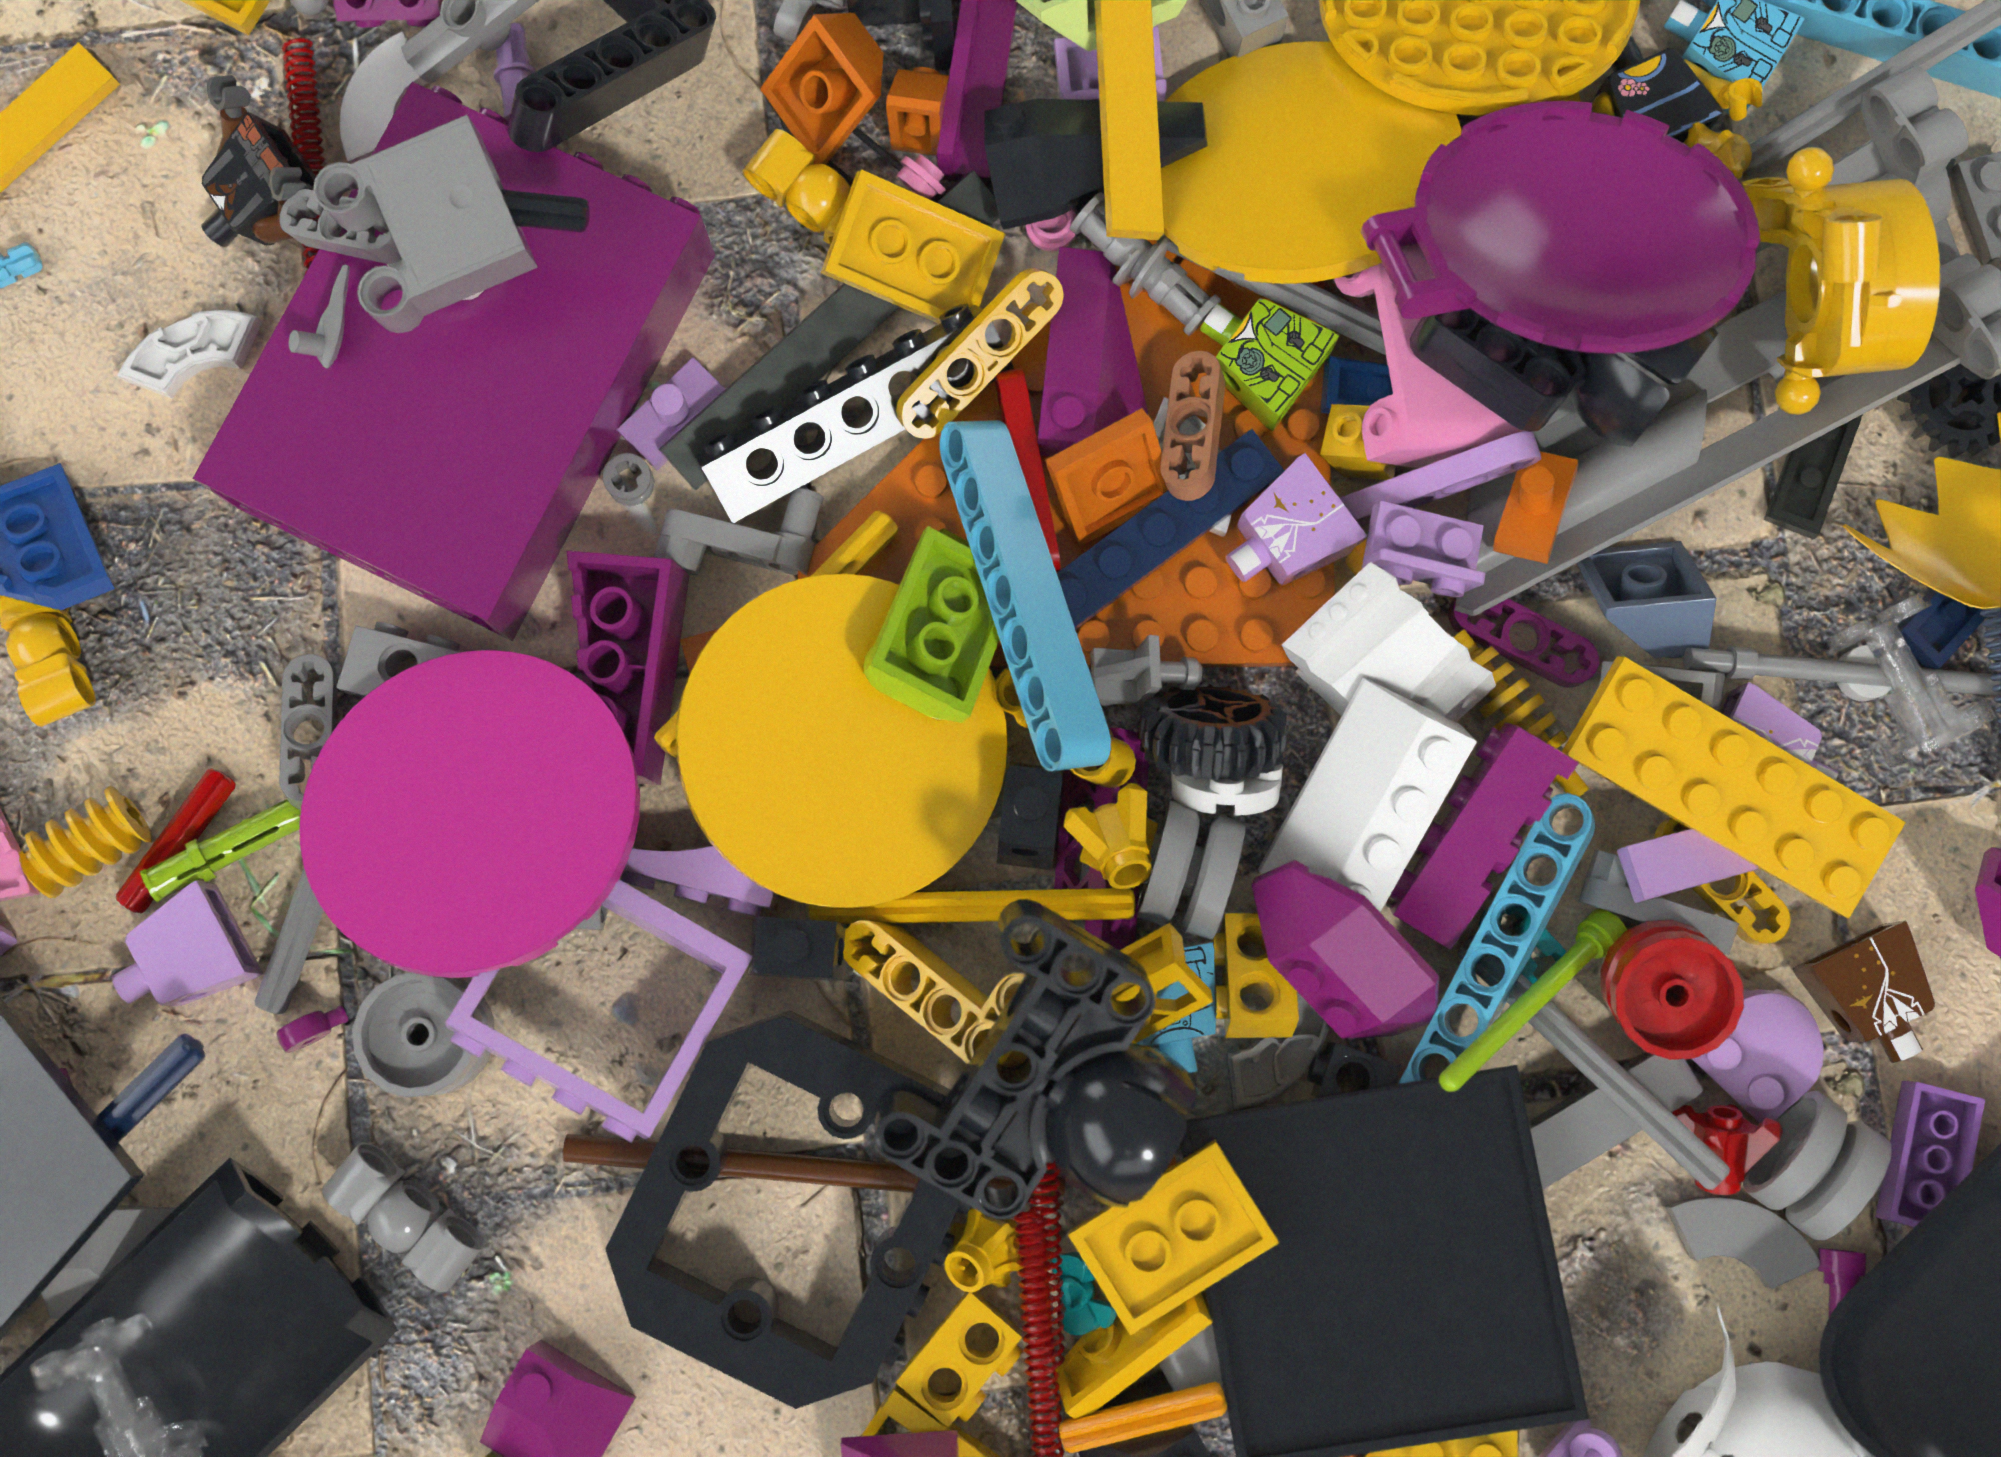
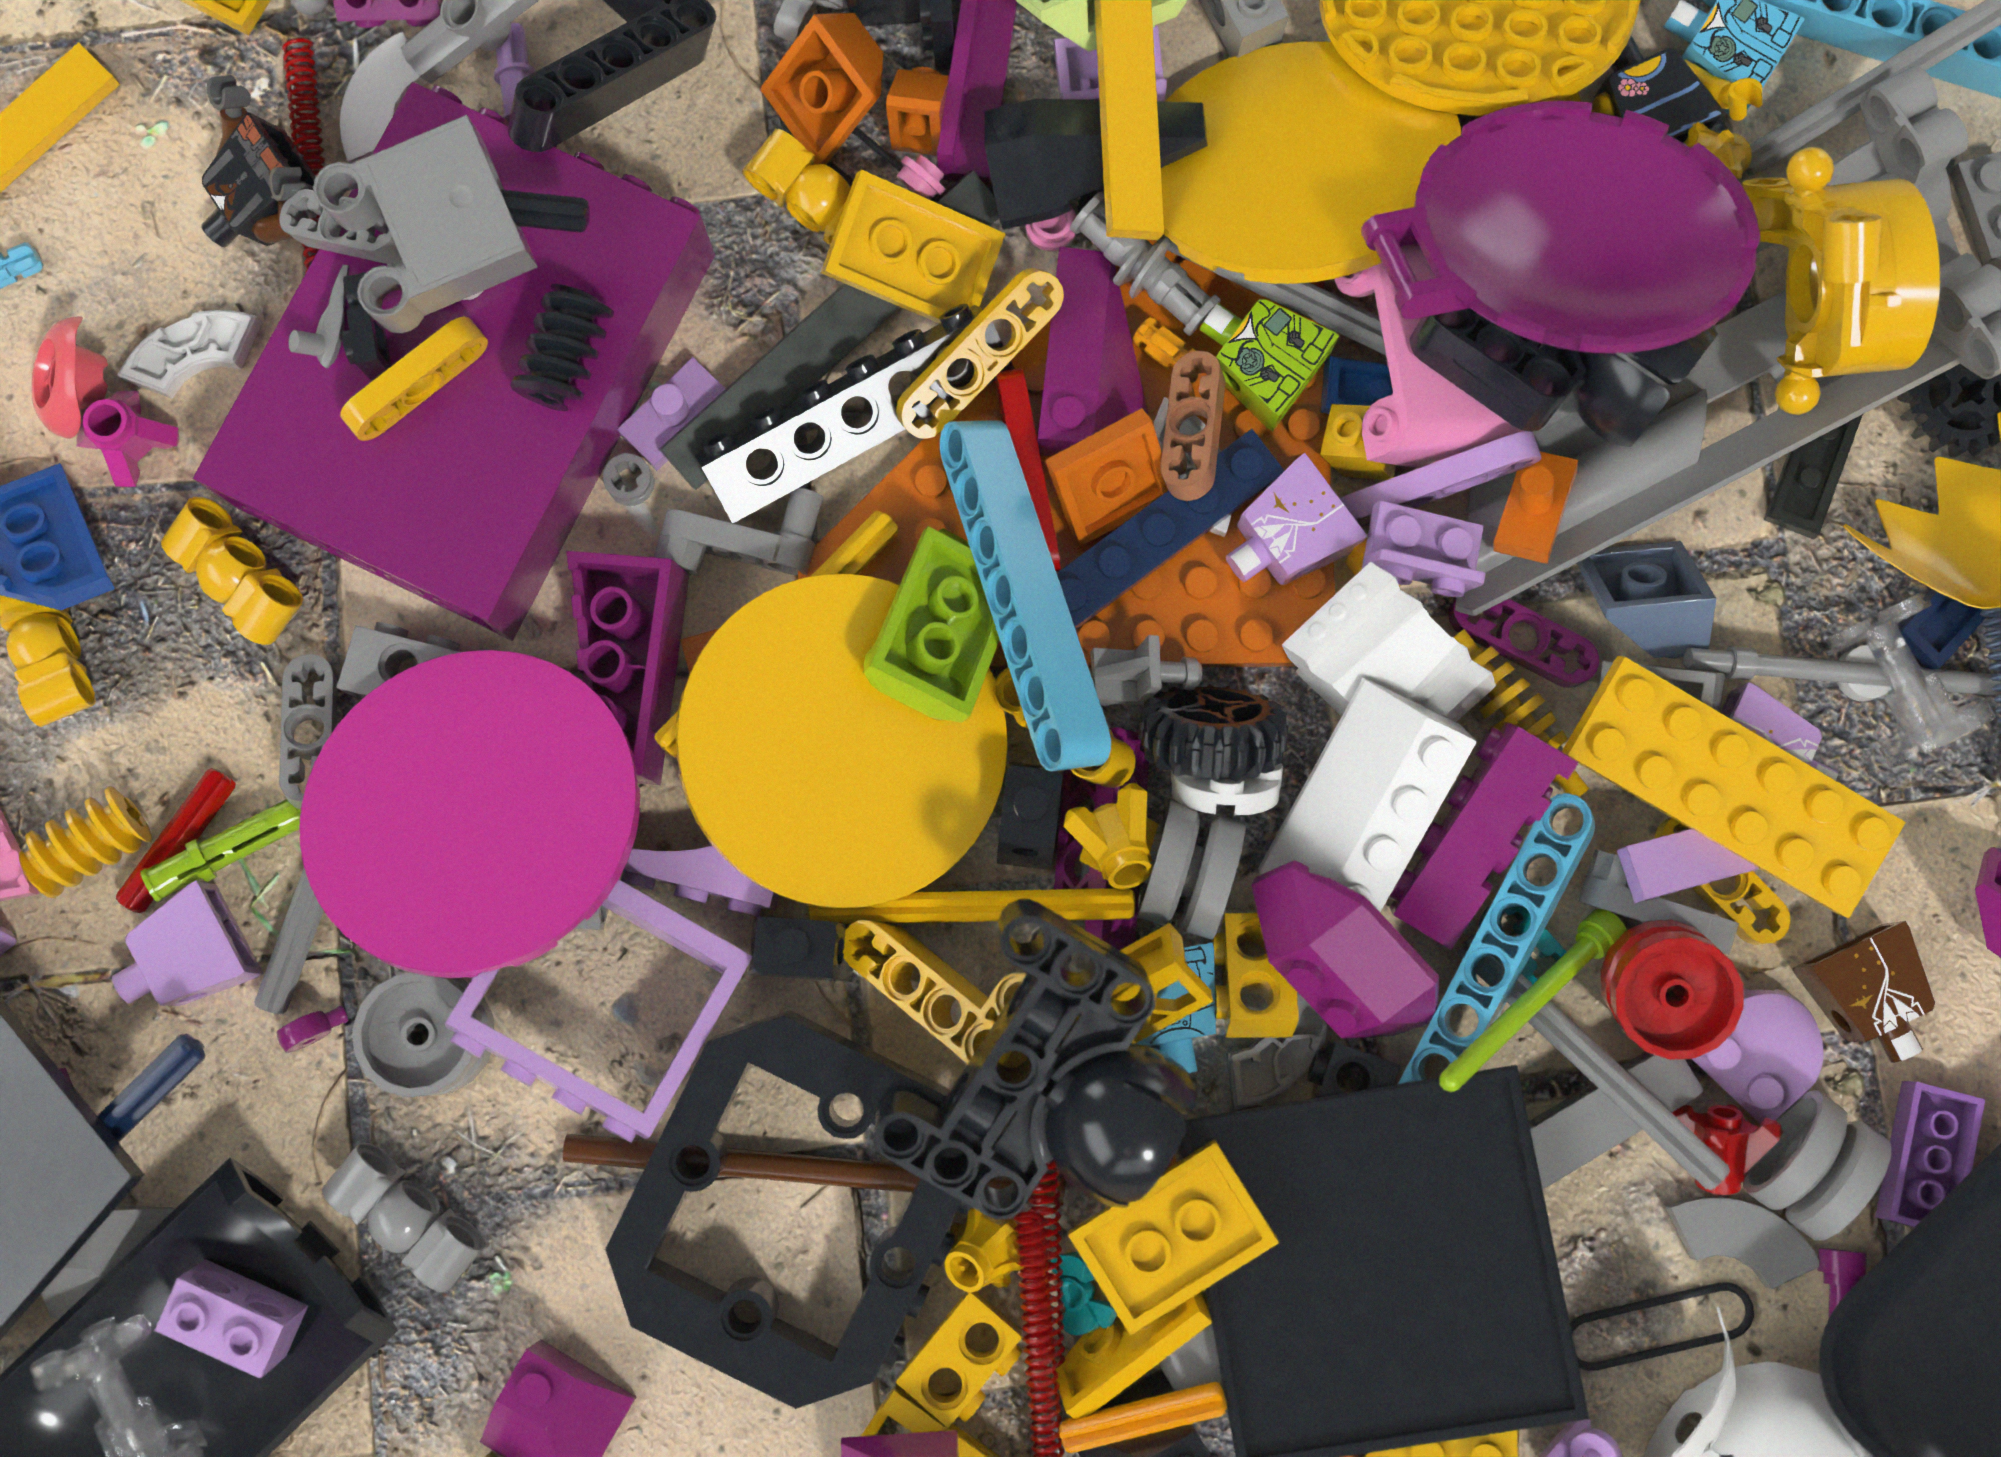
(65, 379): none -> coral hat
(123, 435): none -> dark pink rock
(231, 1318): none -> lavender brick
(232, 570): none -> yellow piece
(366, 339): none -> black plate
(414, 378): none -> yellow beam
(560, 346): none -> black piece
(1160, 343): none -> light orange piece
(1677, 1347): none -> black piece

